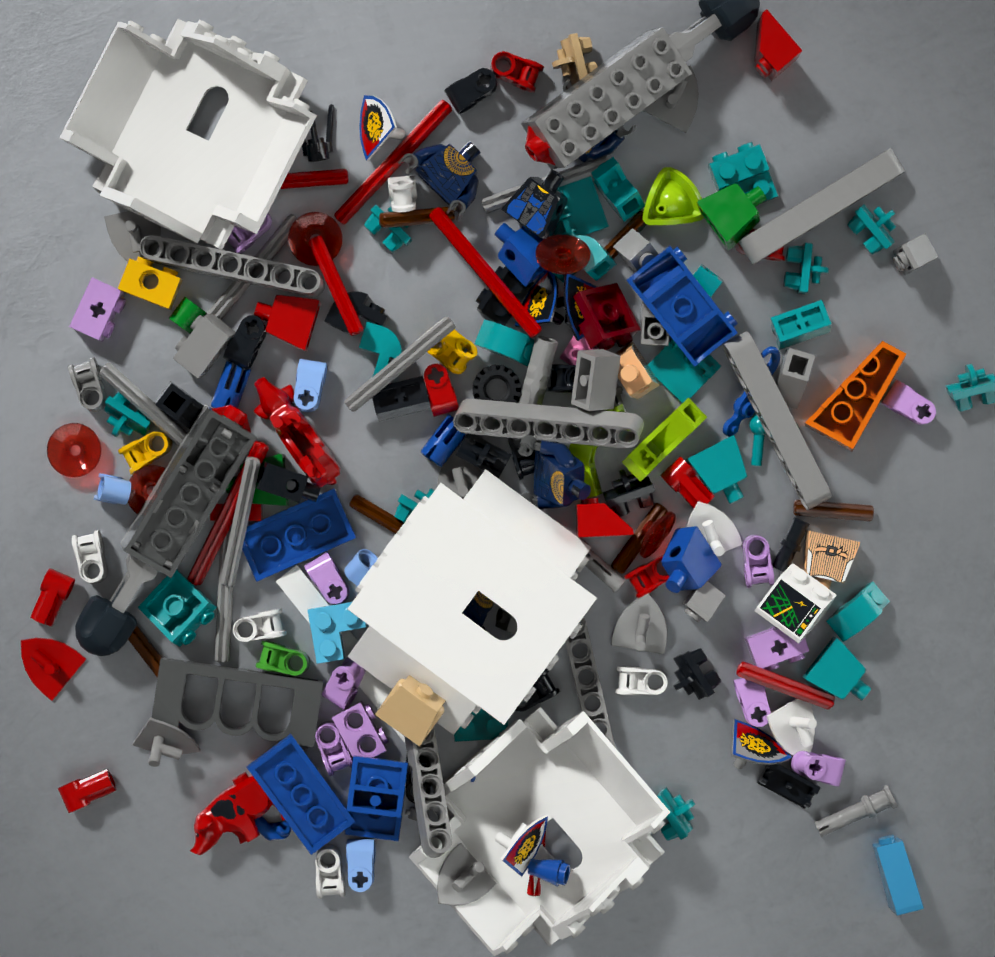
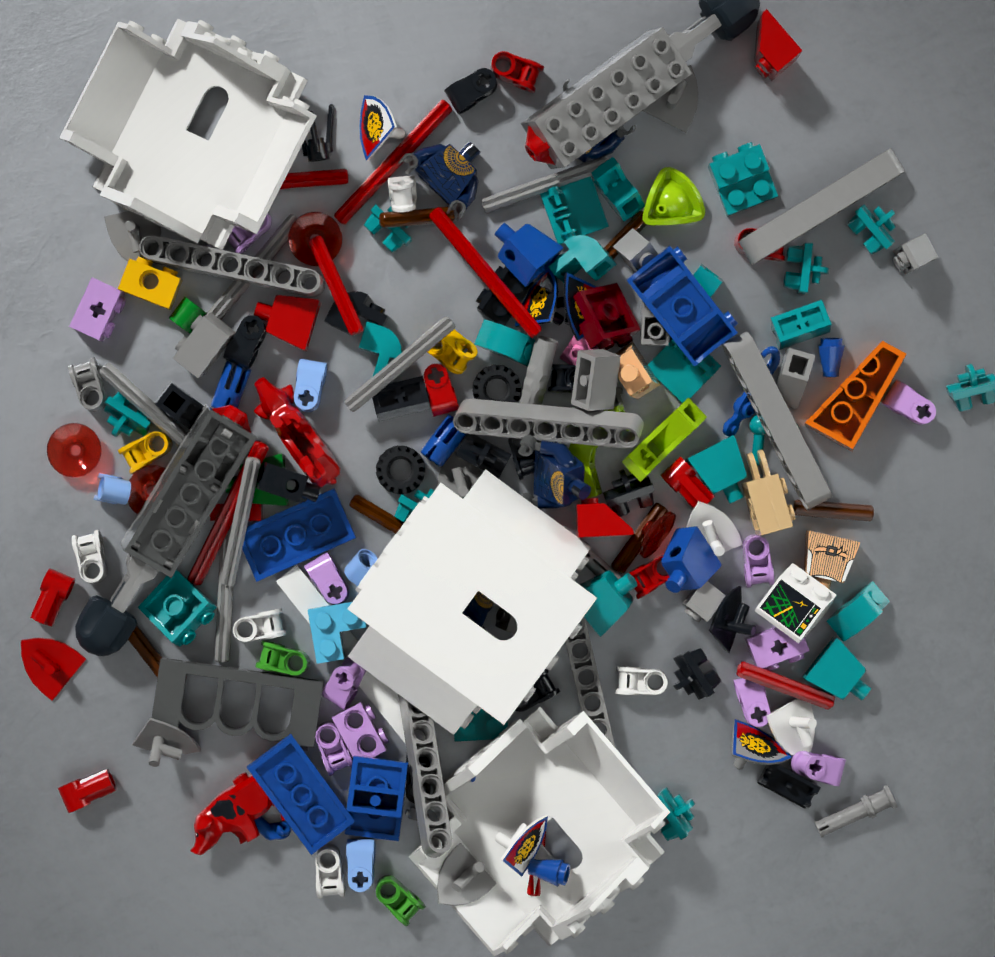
(385, 462): none -> black tyre
(400, 900): none -> bright green piece
(412, 709): tan torso -> none
(538, 204): torso -> none
(562, 254): clear red dish -> none
(571, 58): tan hips -> none
(611, 601): none -> teal torso
(641, 626): light grey shield -> none
(730, 620): none -> black shield
(732, 212): green torso -> none
(766, 498): none -> tan brick
(790, 544): black pin -> none
(831, 354): none -> blue cone
(897, 876): dark azure slope -> none

